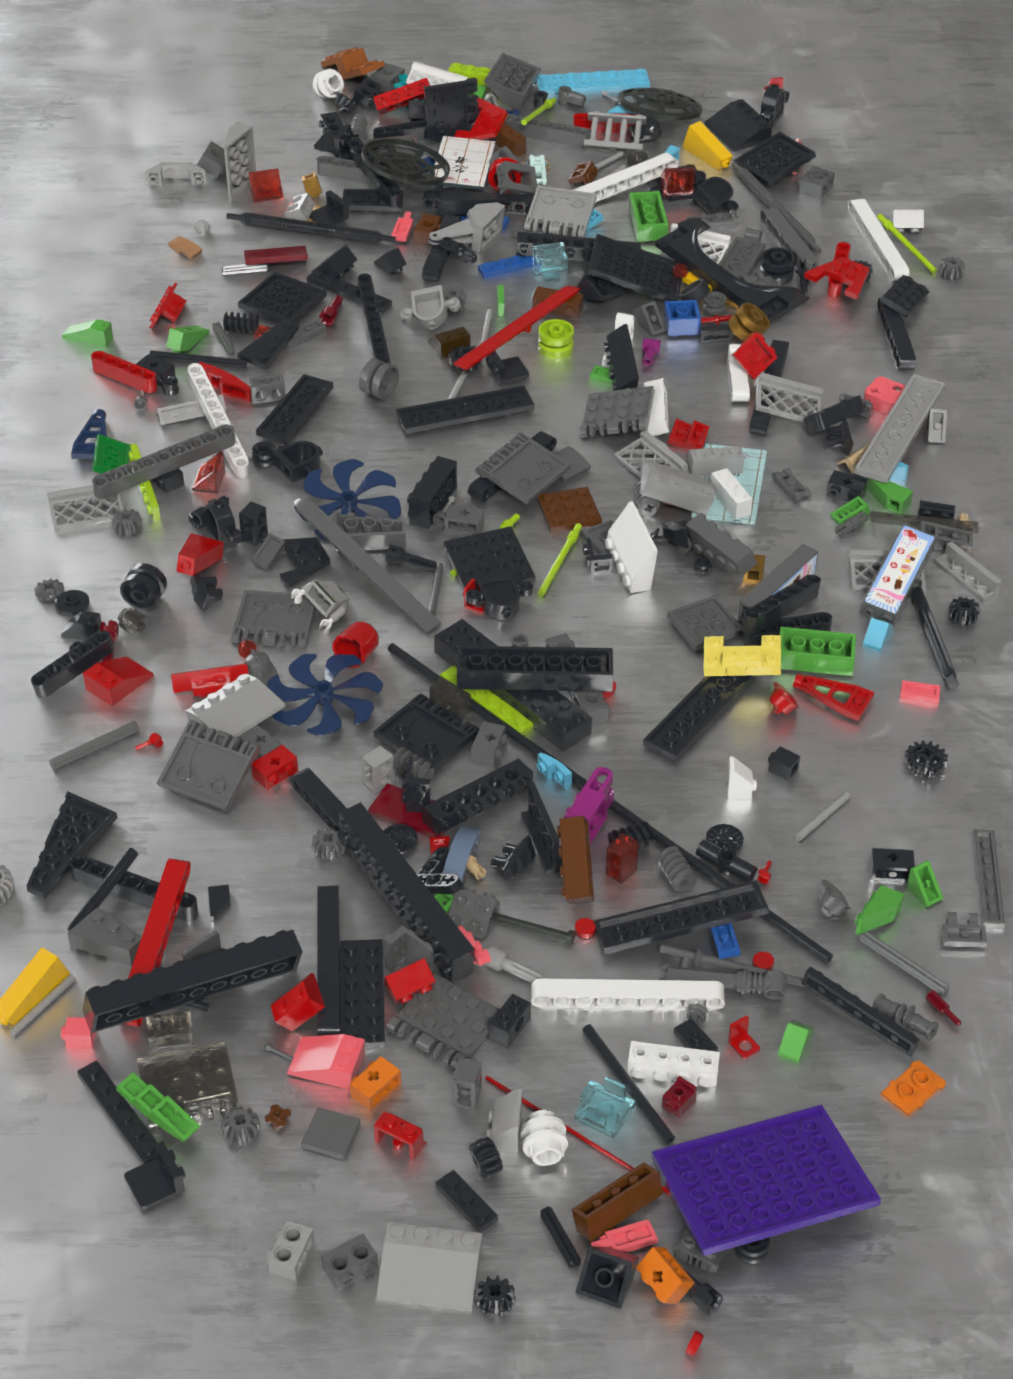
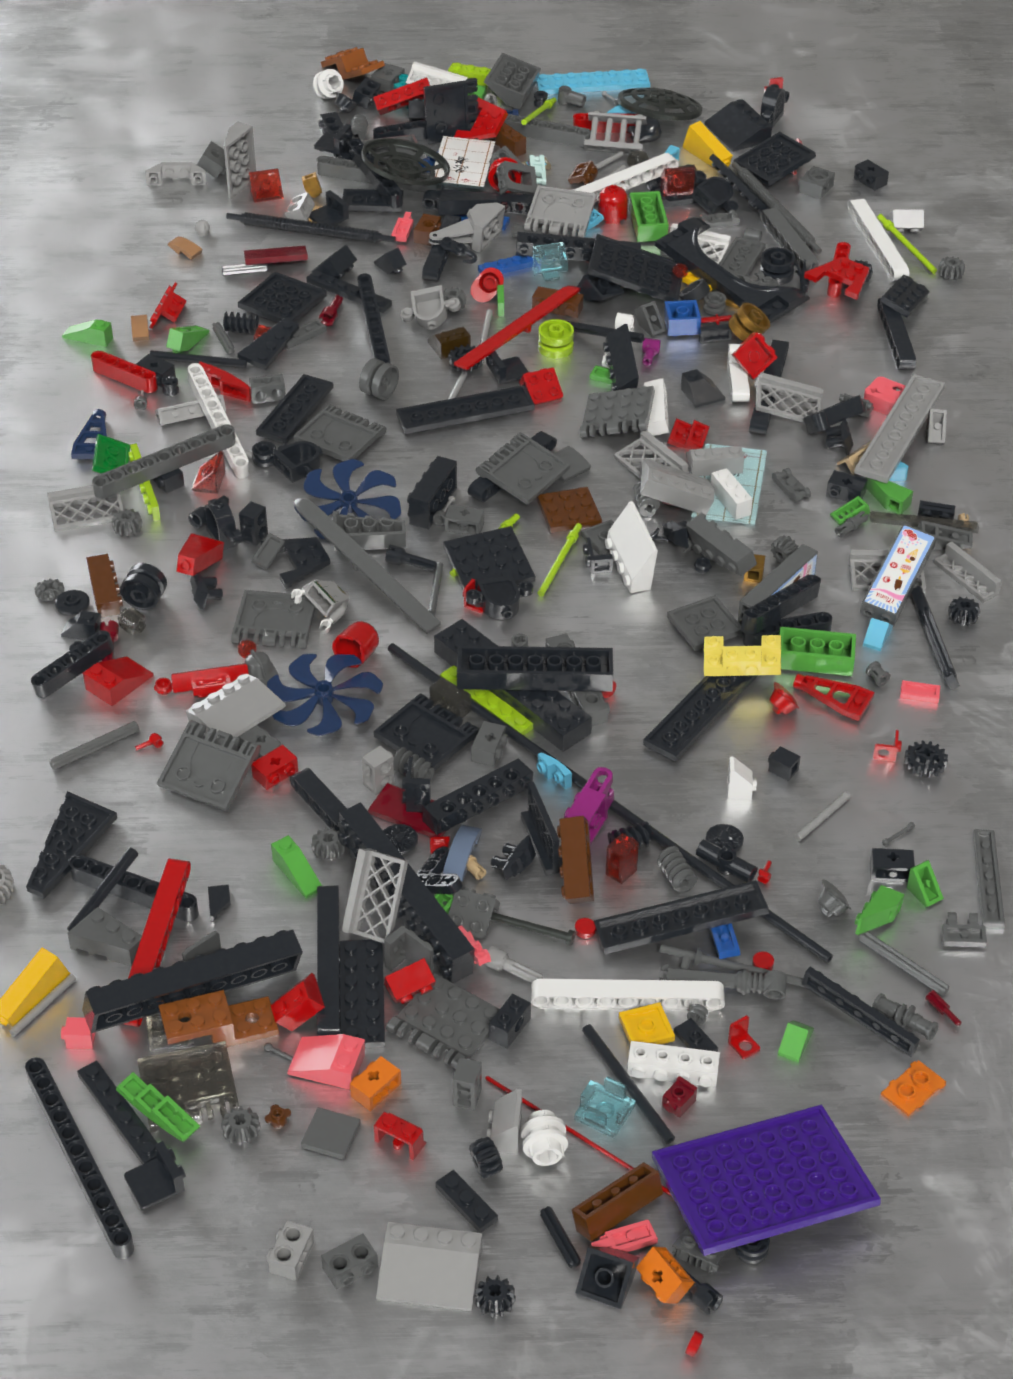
(73, 1144): none -> black beam
(104, 585): none -> reddish brown brick
(139, 327): none -> medium nougat slope
(163, 686): none -> red plate
(213, 1017): none -> dark orange bracket
(295, 866): none -> bright green slope
(339, 434): none -> dark grey hinge
(361, 891): none -> light grey fence
(486, 284): none -> red piece
(542, 385): none -> red bracket
(603, 331): none -> black axle
(613, 204): none -> red cylinder
(647, 1025): none -> yellow plate
(700, 388): none -> black slope
(739, 185): none -> black plate
(783, 548): none -> dark grey gear
(871, 174): none -> black brick
(878, 673): none -> dark grey bush
(892, 749): none -> bracket
(910, 826): none -> dark grey hinge

